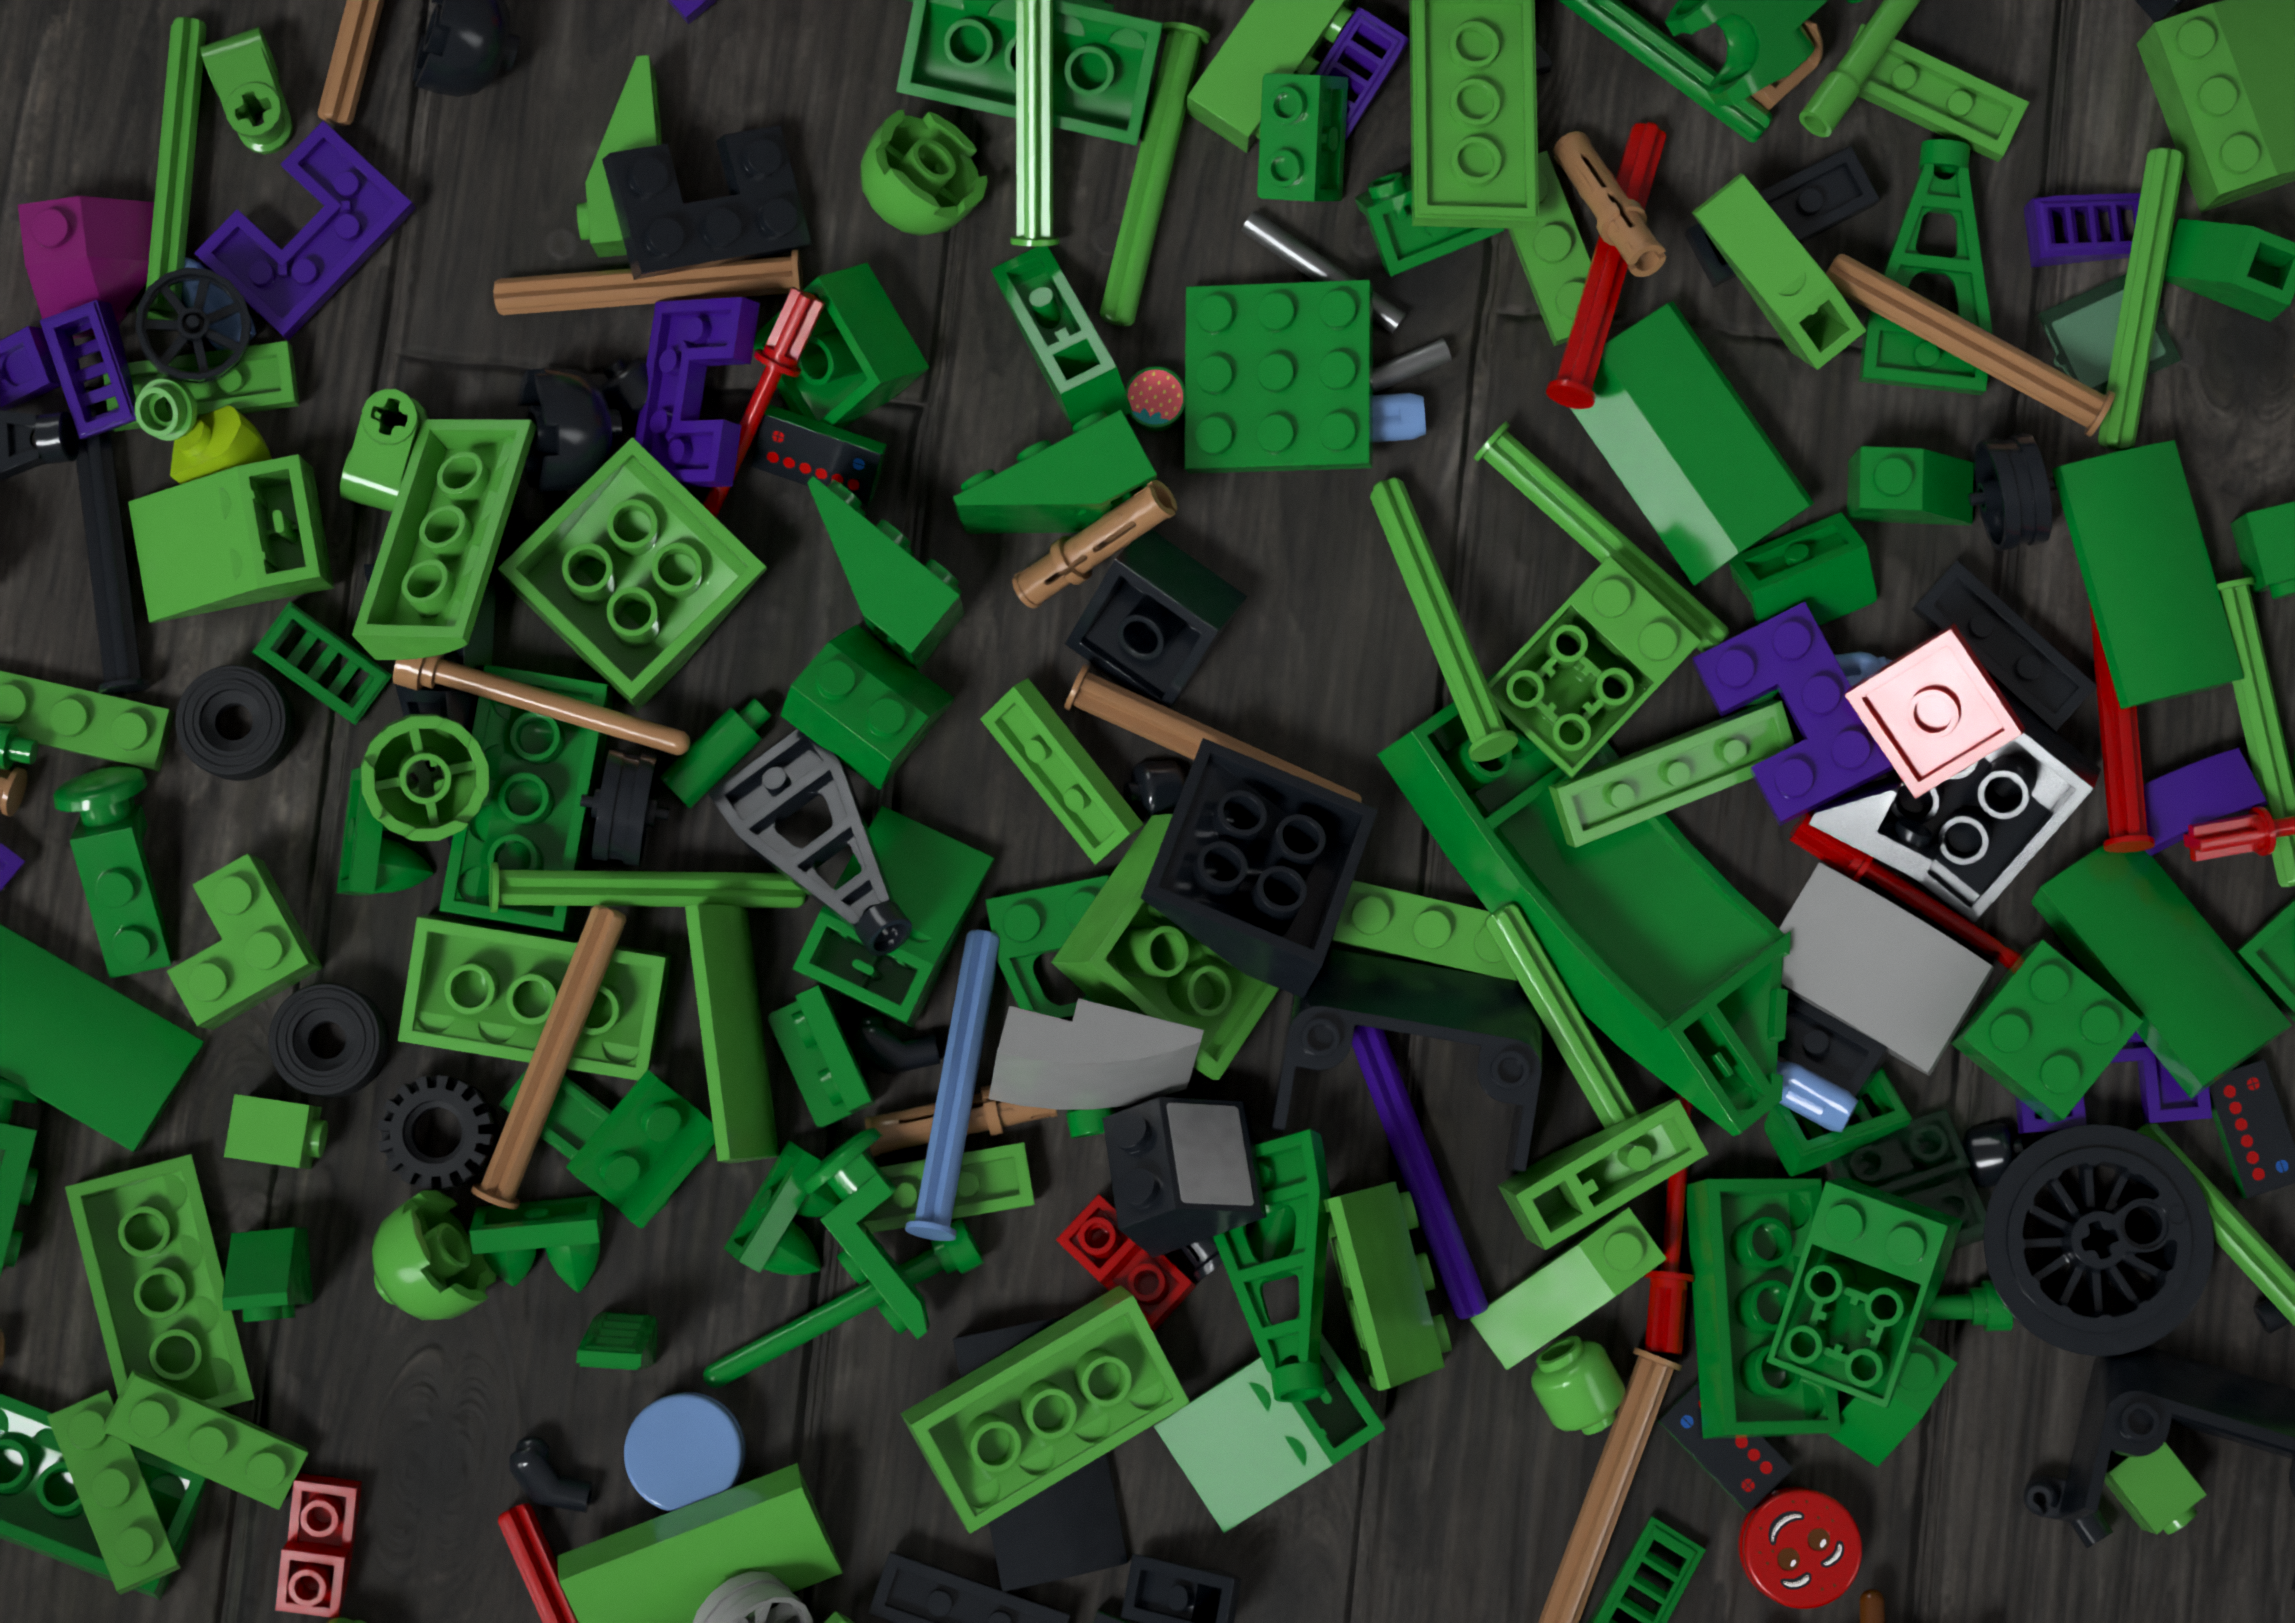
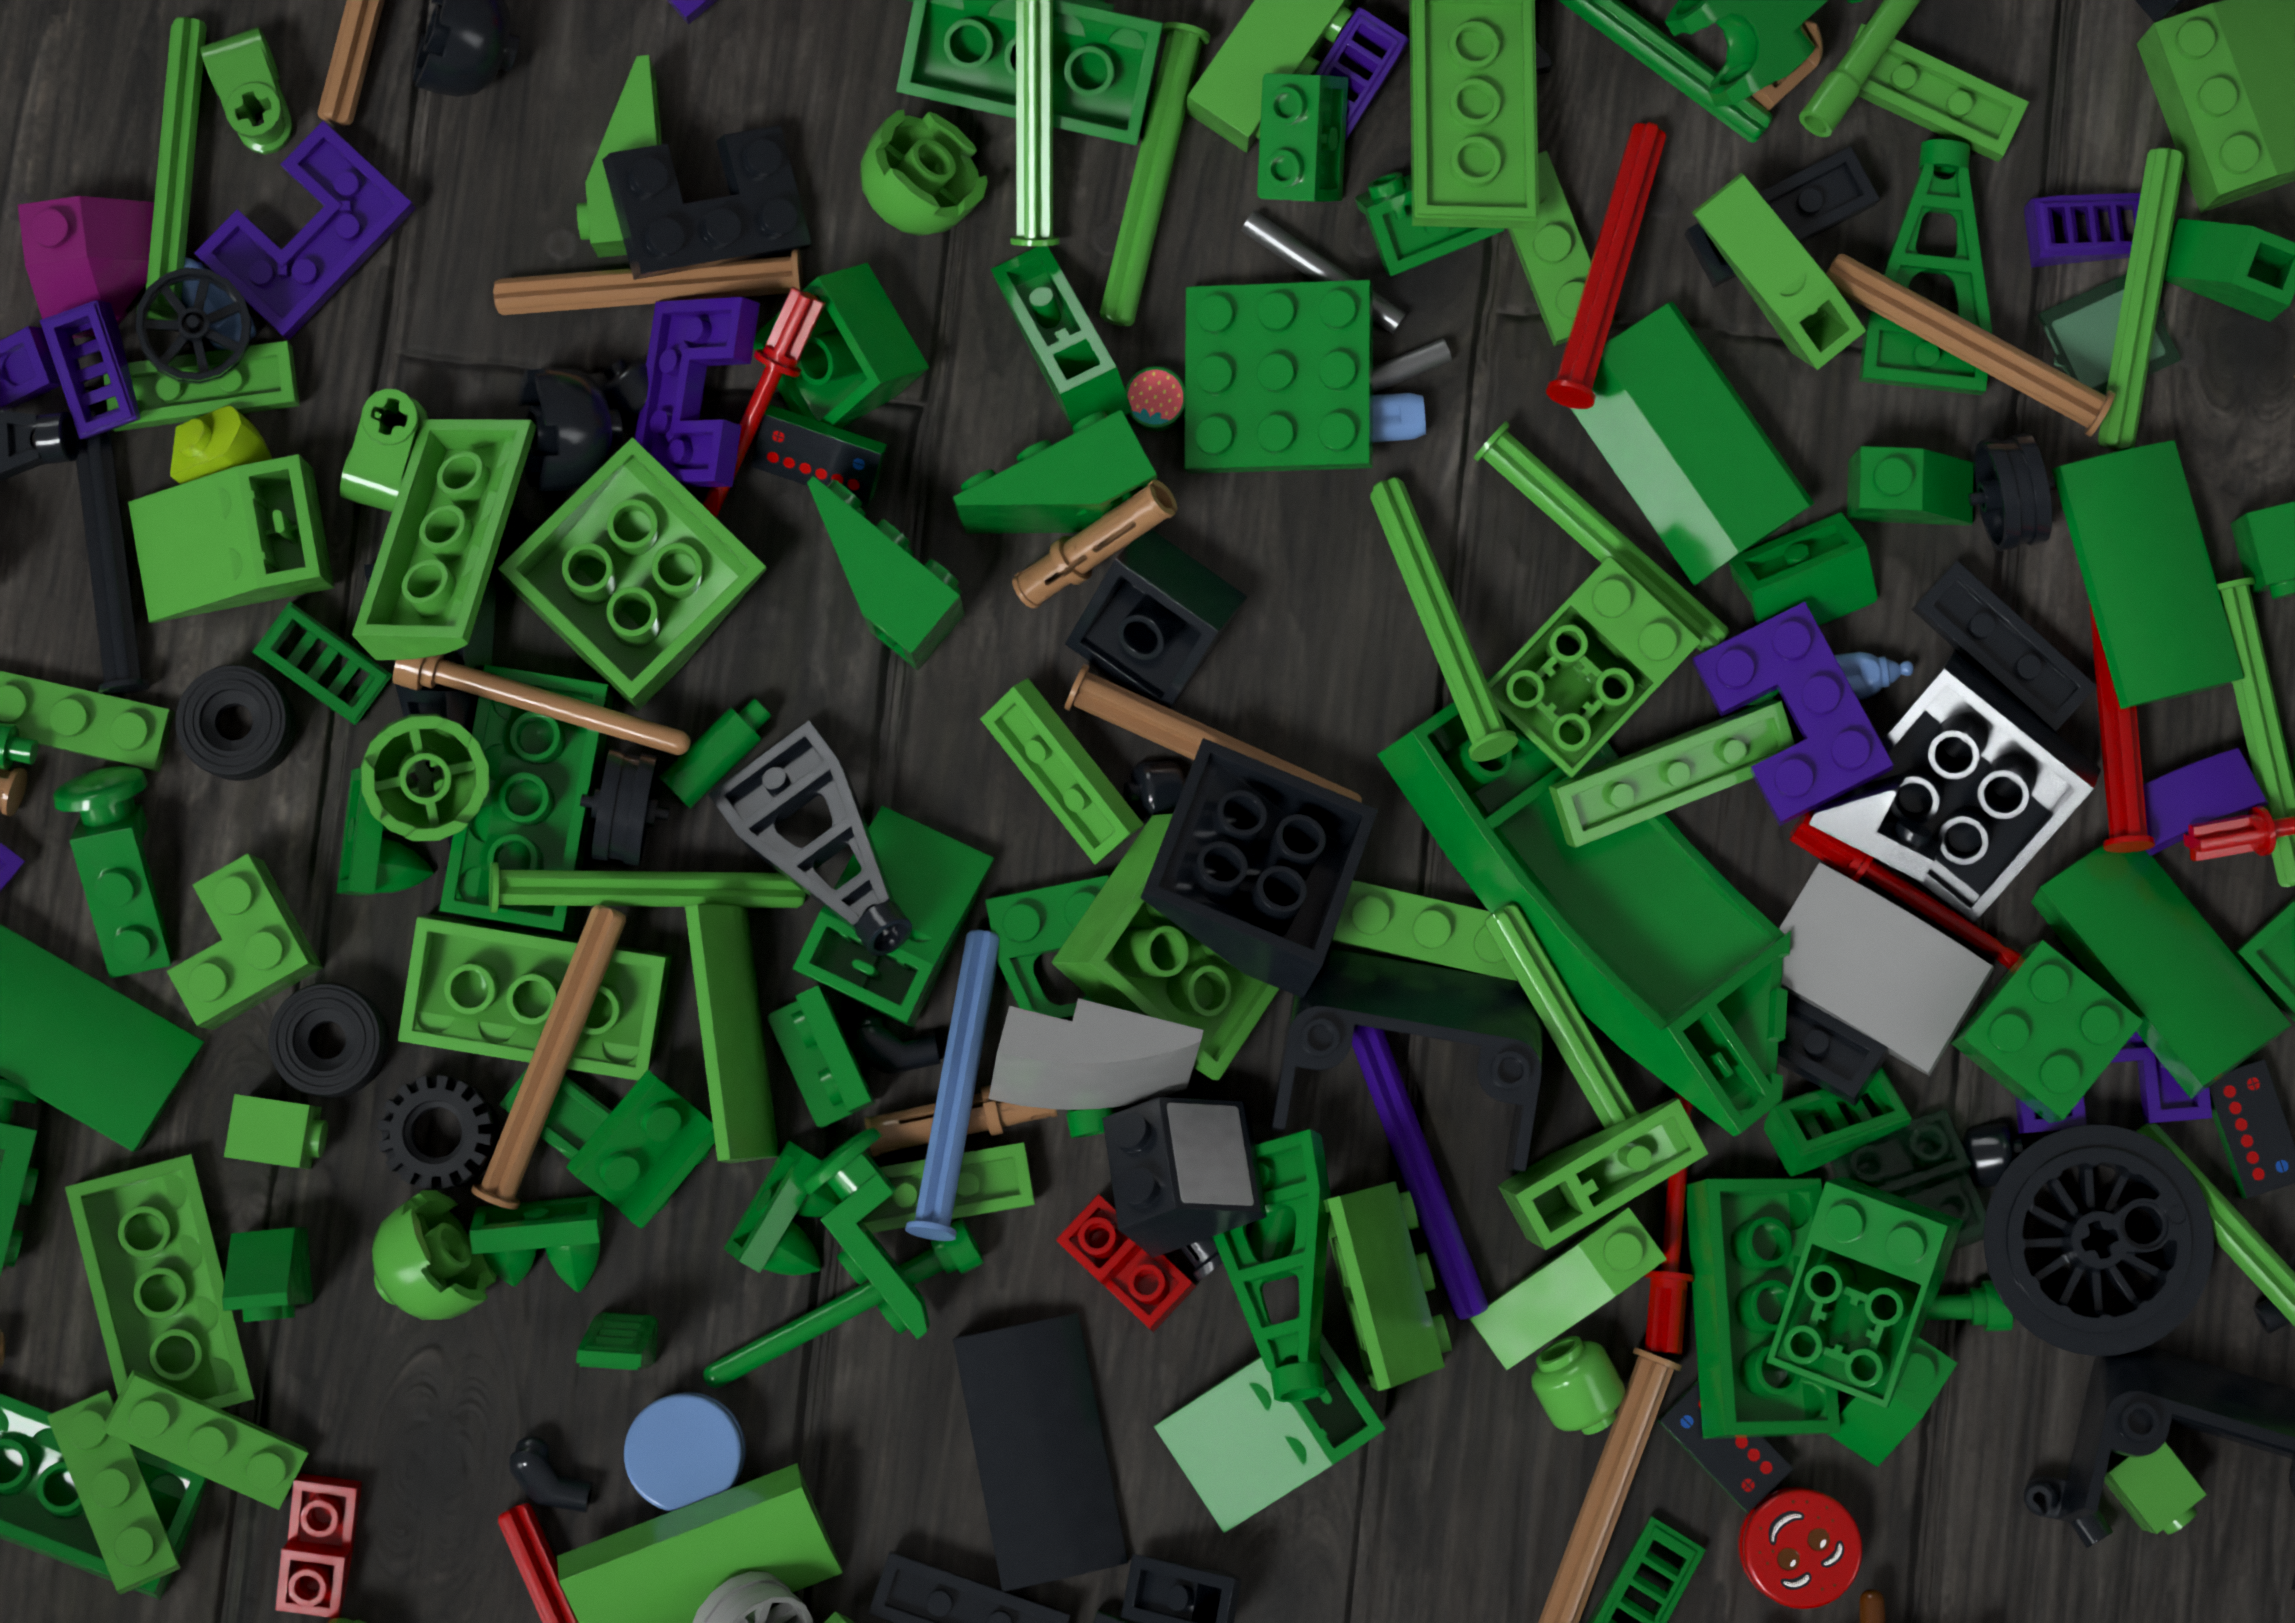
(152, 411): bright green plate -> none
(864, 704): green slope -> none
(1045, 1408): bright green slope -> none
(1619, 219): medium nougat pin -> none
(1815, 1097): medium blue piece -> none
(1934, 711): plate -> none

